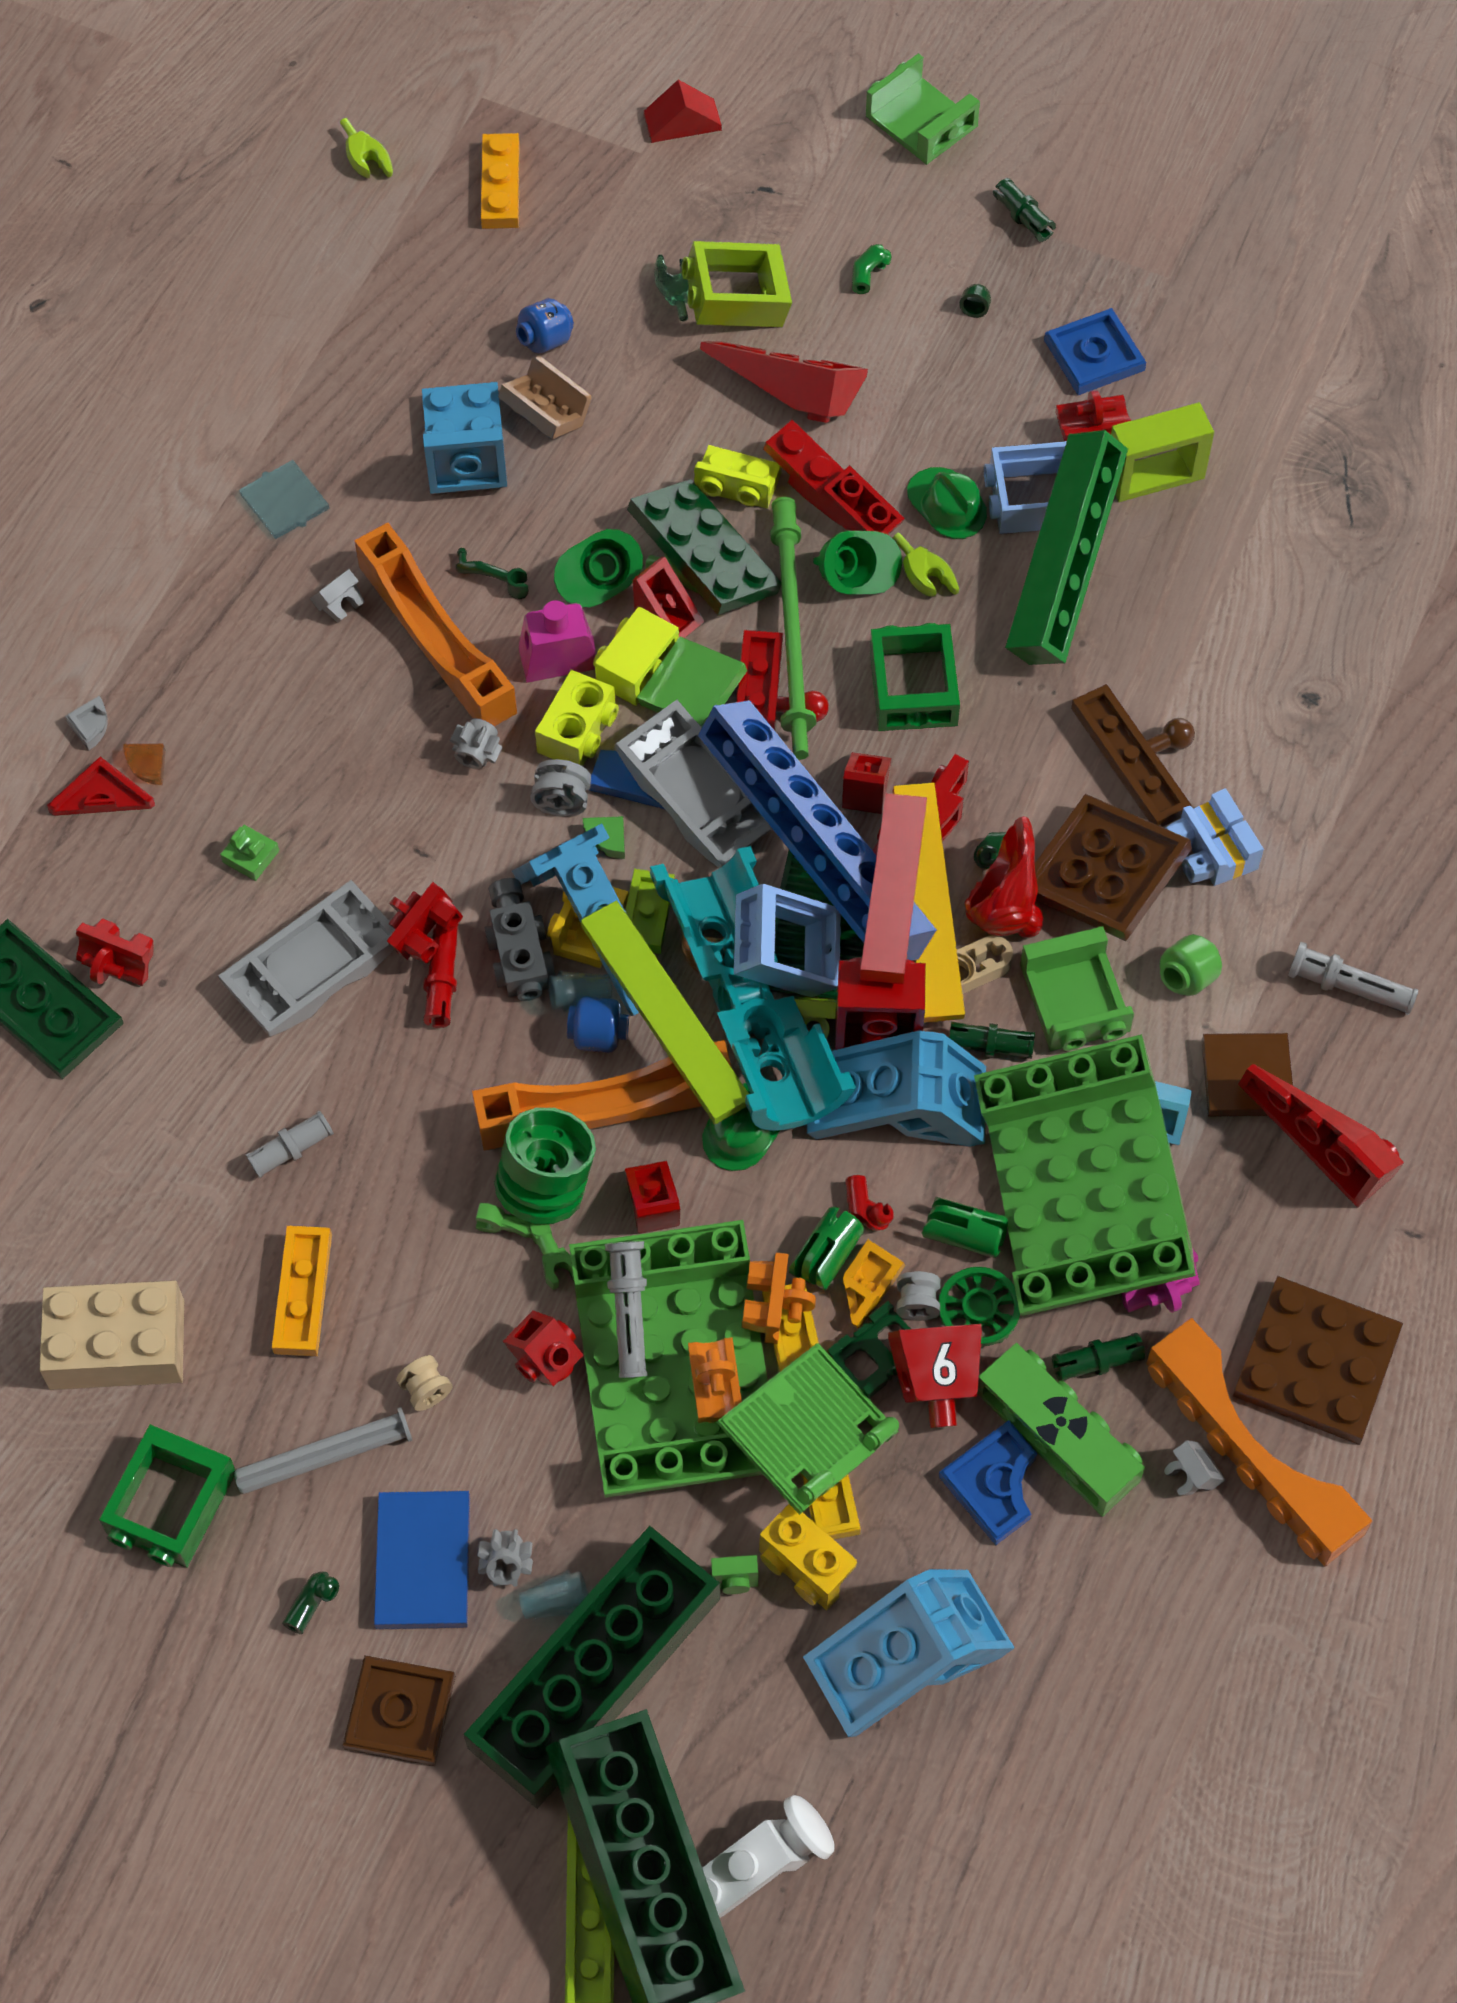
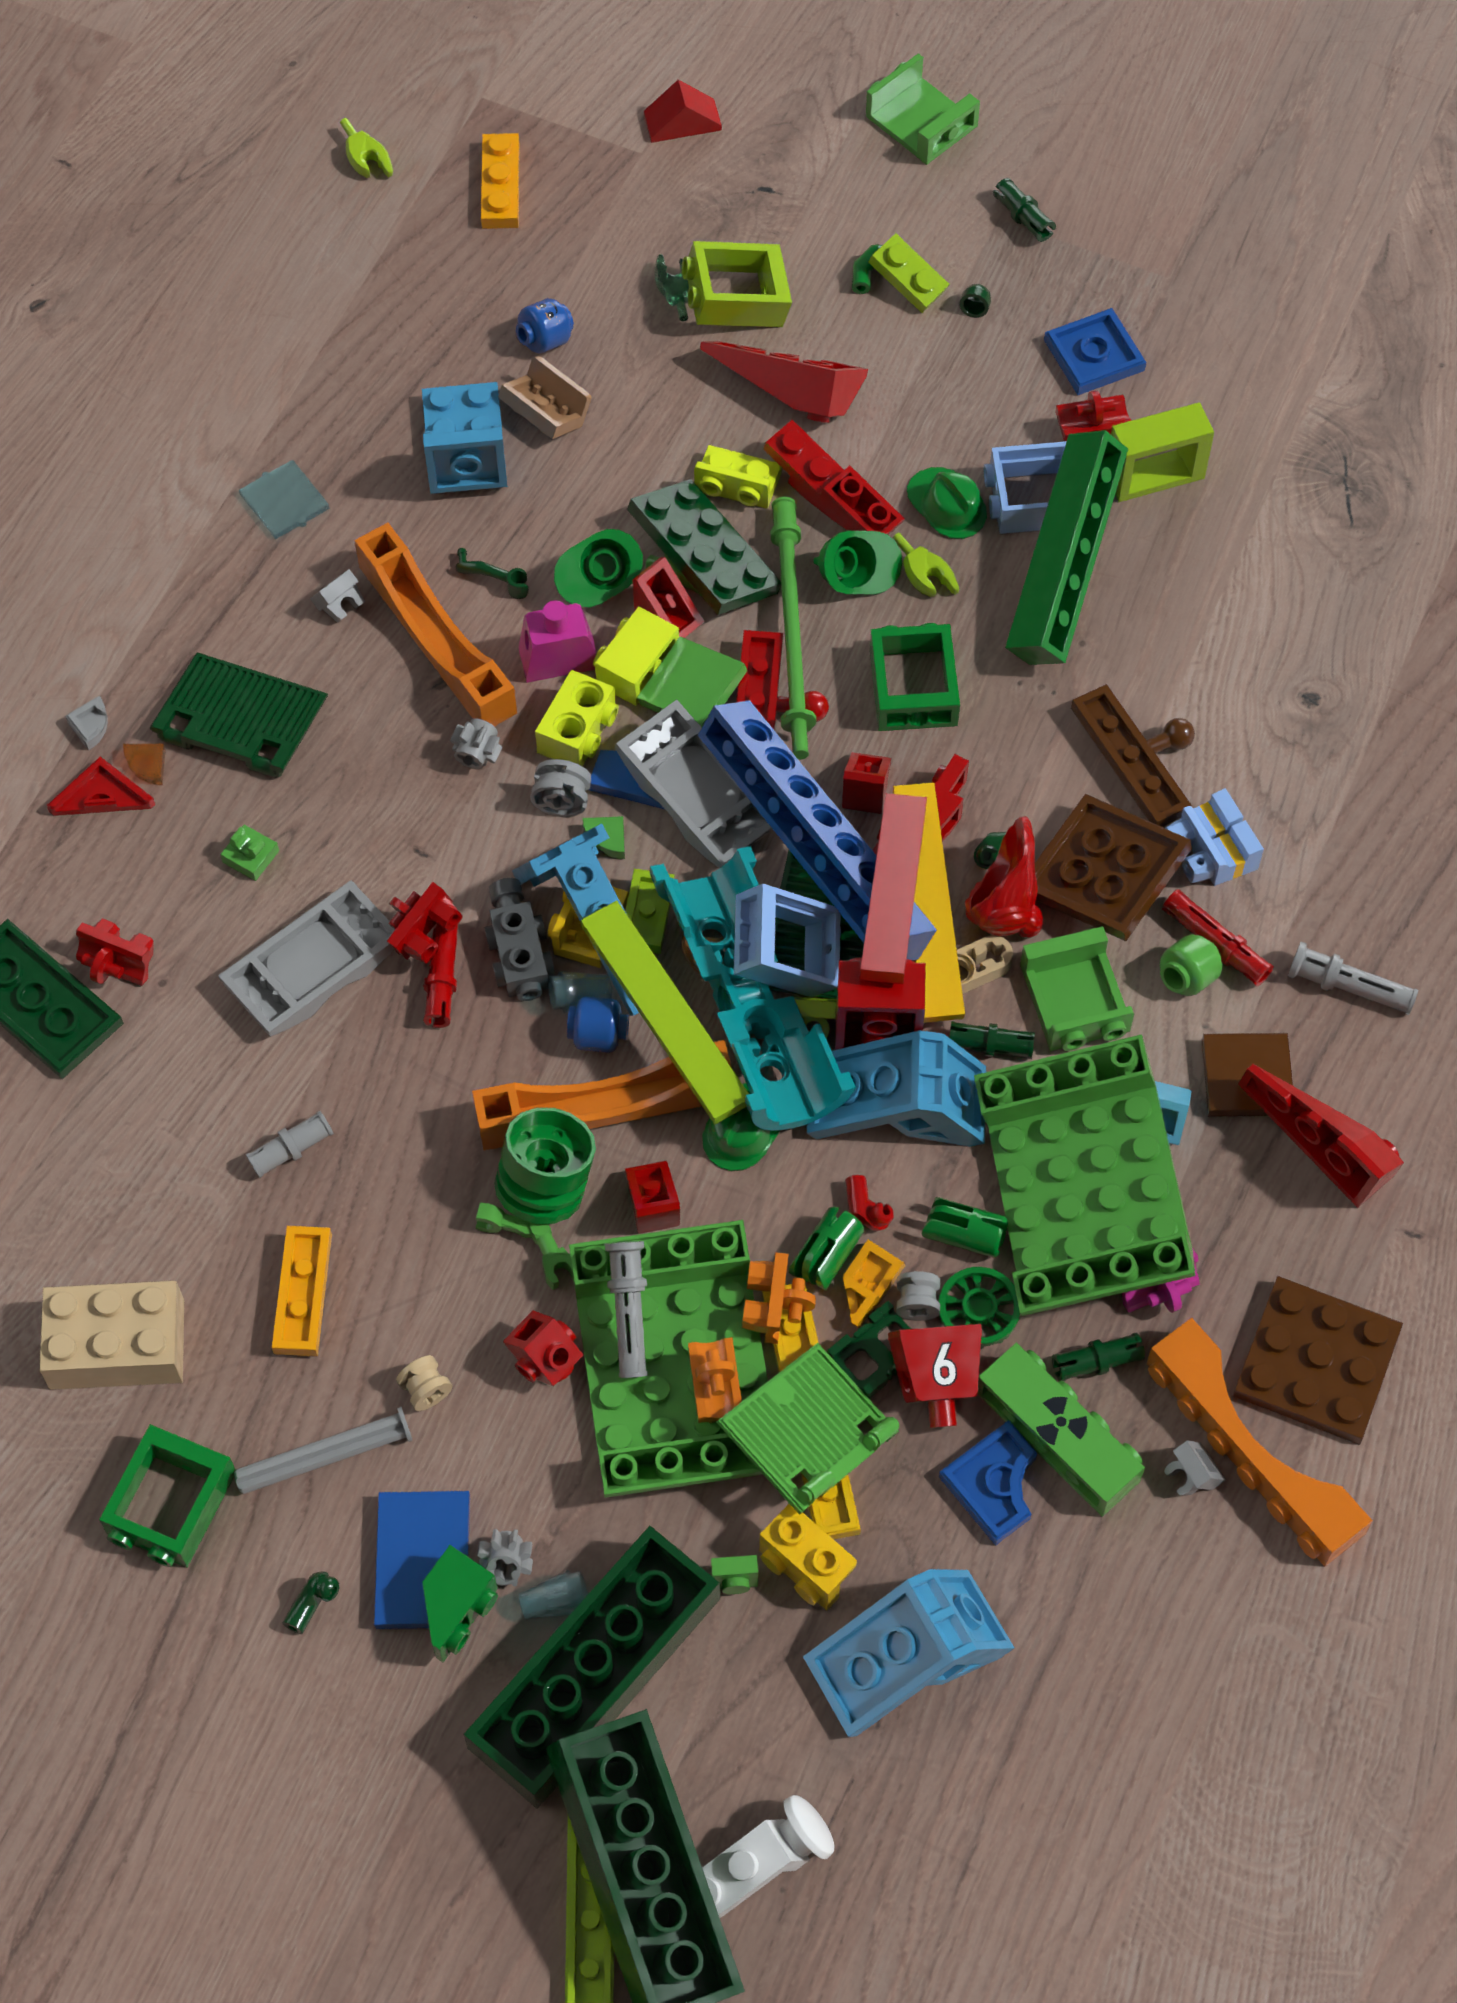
(238, 712): none -> dark green window
(399, 1710): reddish brown tile -> none
(454, 1597): none -> green slope
(908, 273): none -> lime plate
(1231, 948): none -> red pin

